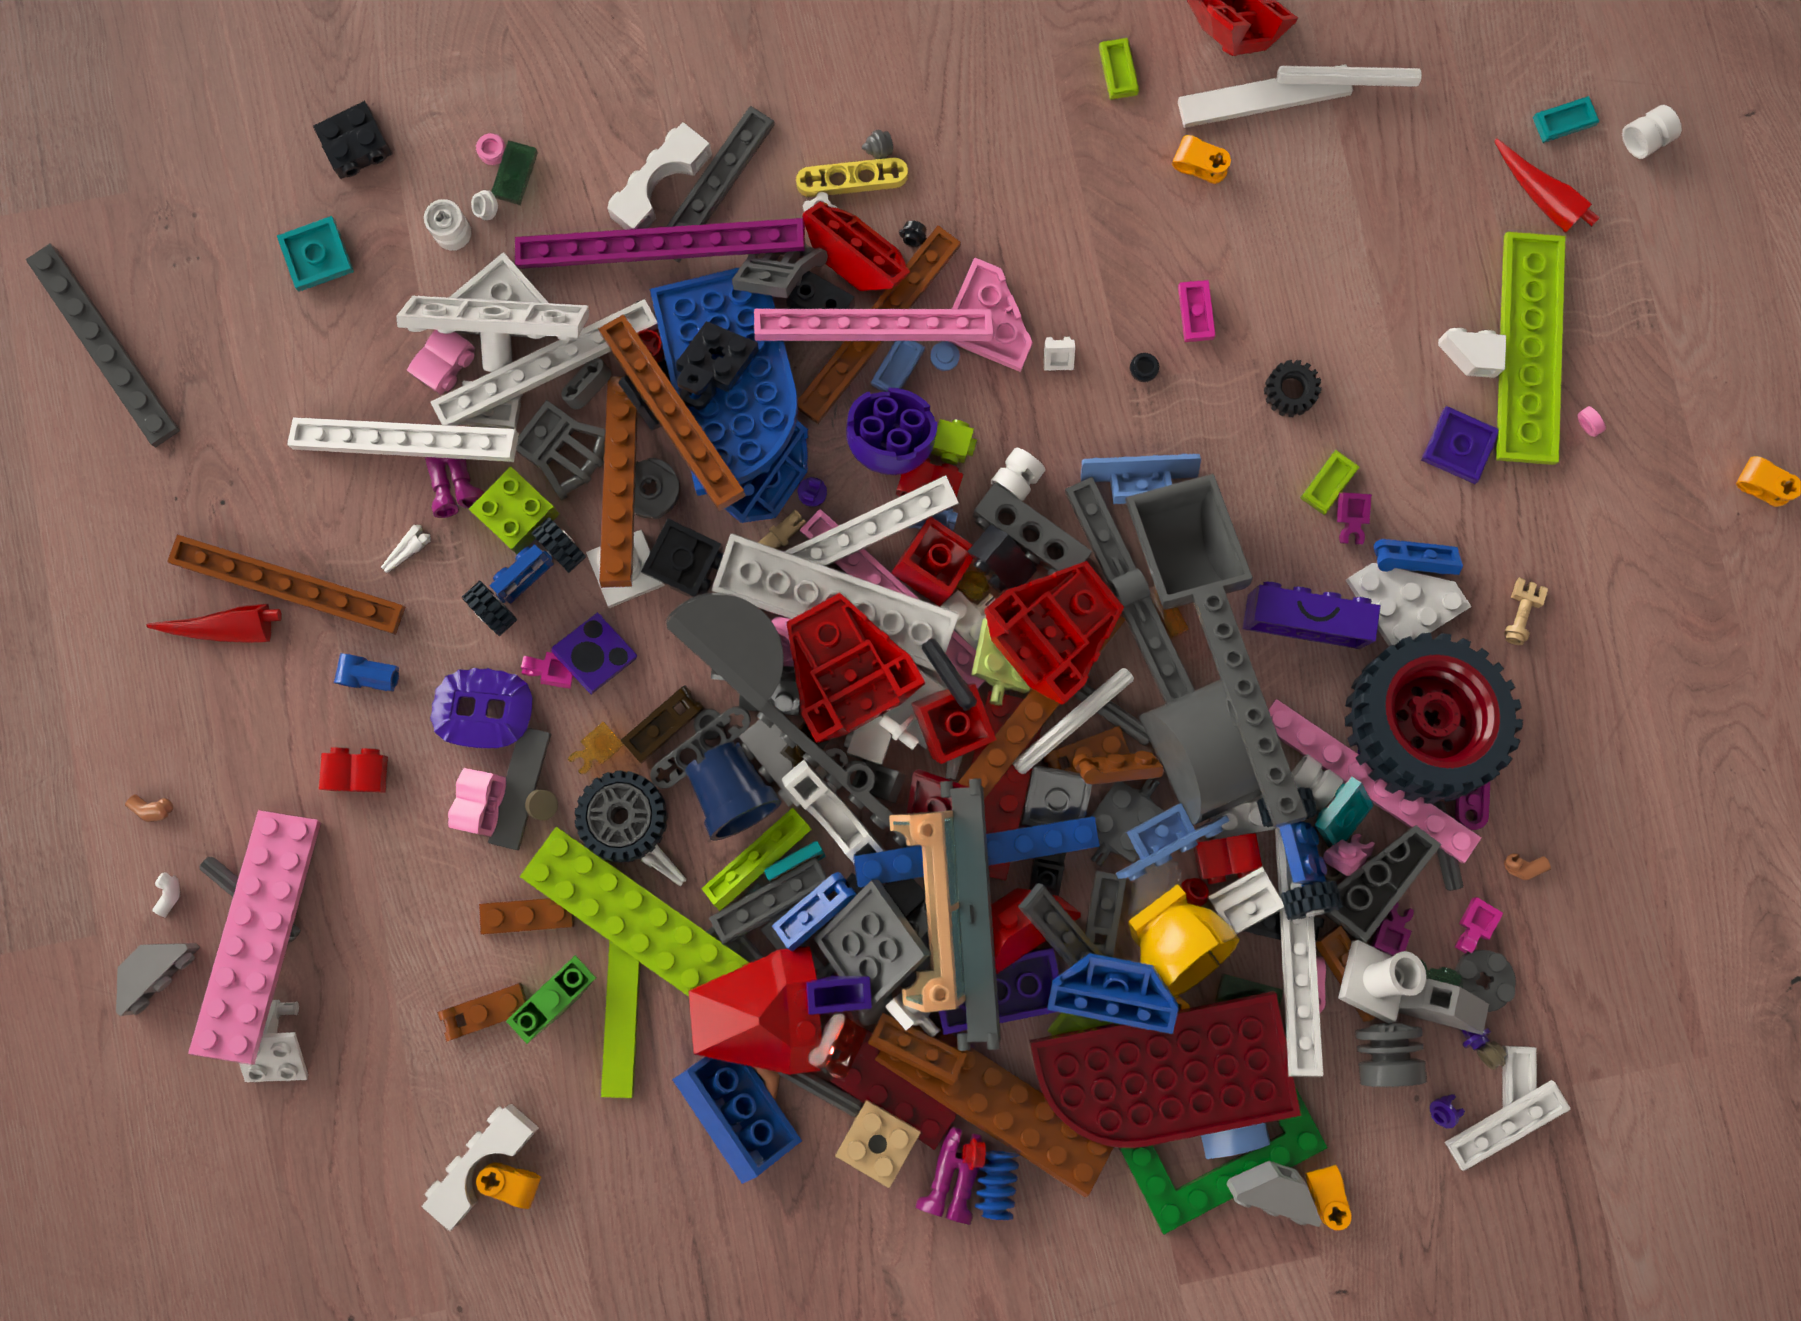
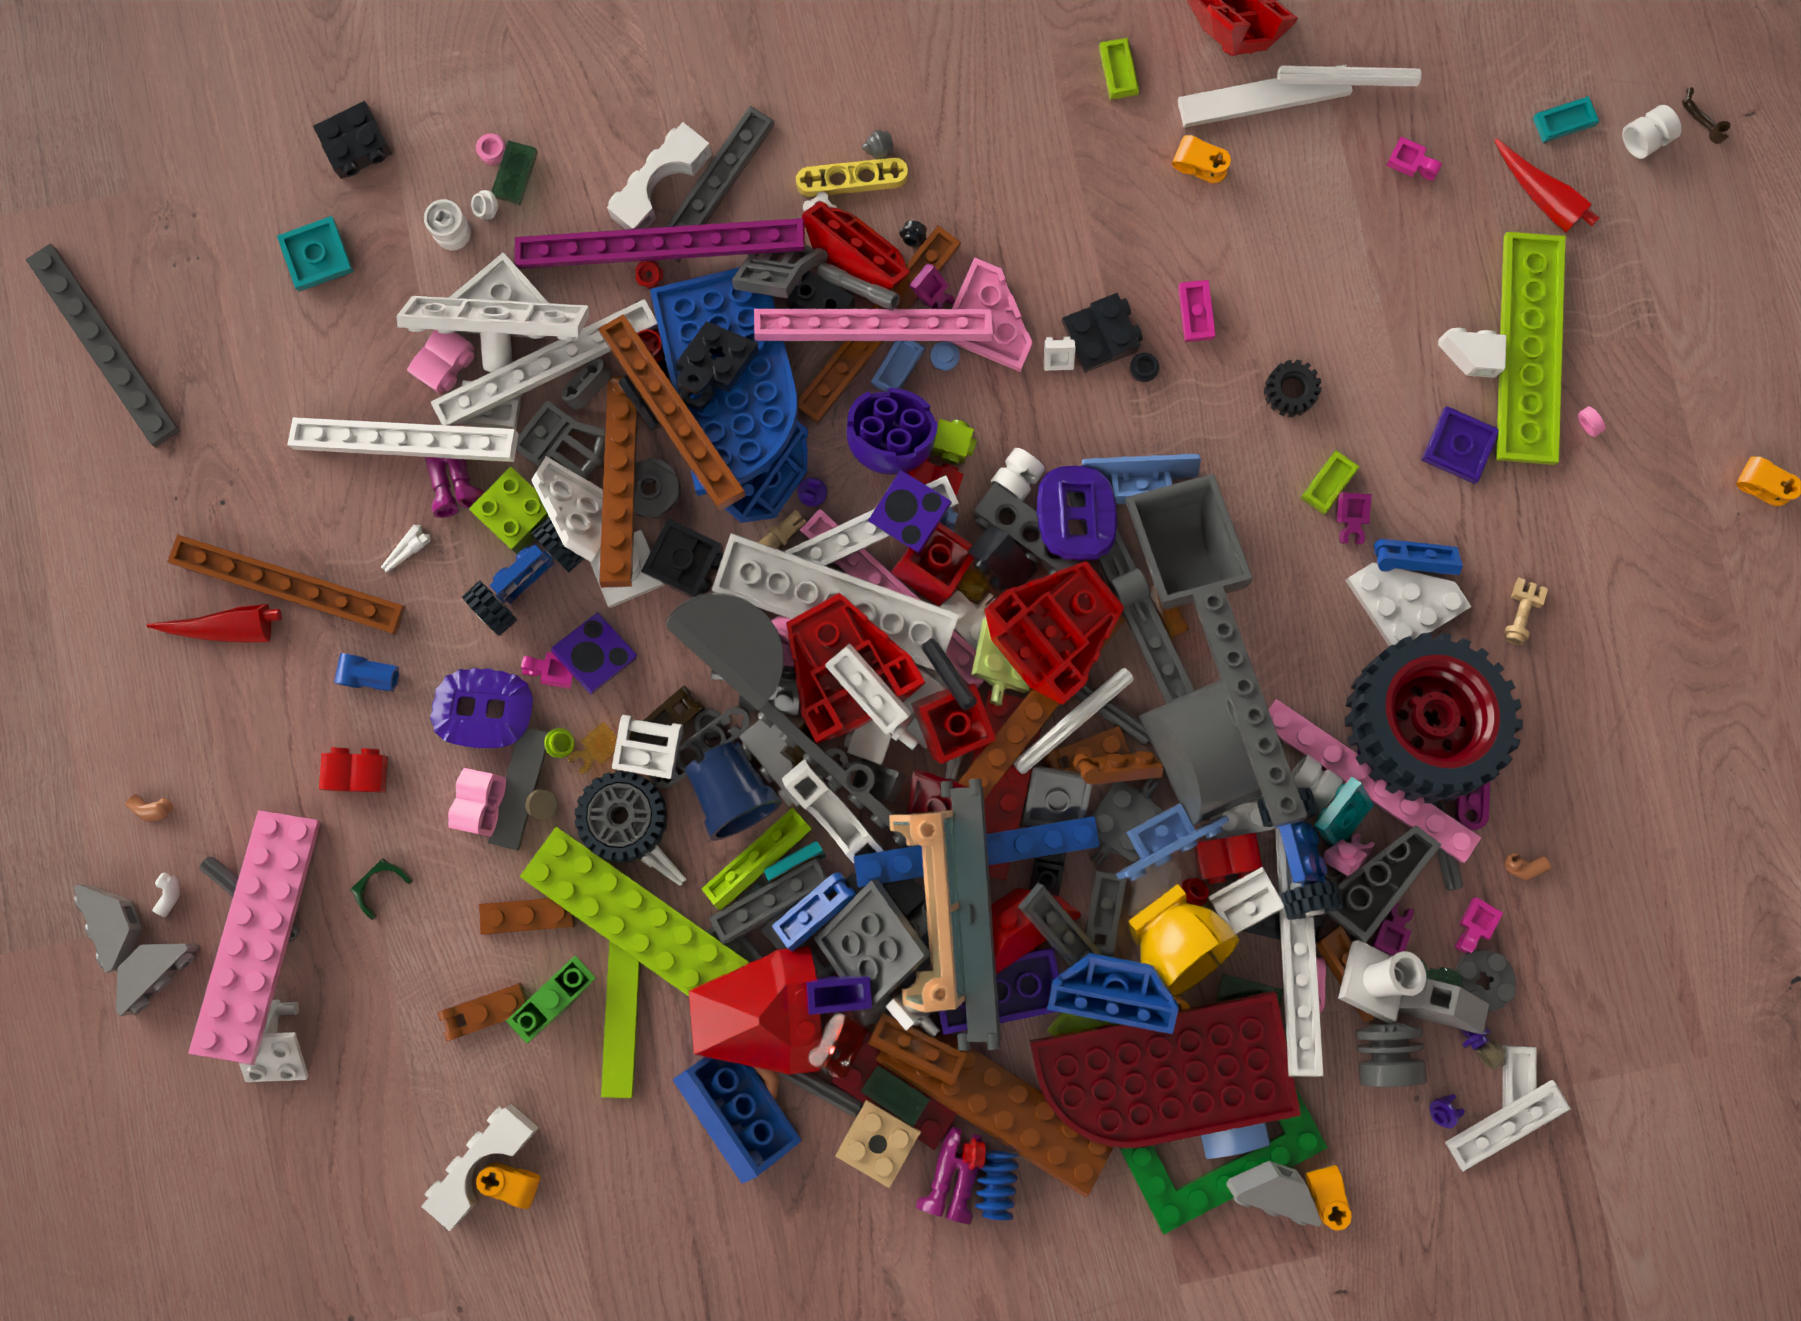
(110, 924): none -> light grey slope
(359, 888): none -> dark green cap
(559, 743): none -> lime plate
(572, 507): none -> white plate
(641, 277): none -> red plate
(647, 757): none -> white plate
(868, 689): none -> white plate
(873, 292): none -> dark grey piece
(895, 1095): none -> clear green plate
(910, 511): none -> dark purple tile
(930, 288): none -> magenta plate
(1098, 513): none -> dark purple piece
(1103, 332): none -> black plate
(1311, 616): dark purple brick -> none
(1409, 157): none -> dark pink plate
(1715, 134): none -> dark brown piece

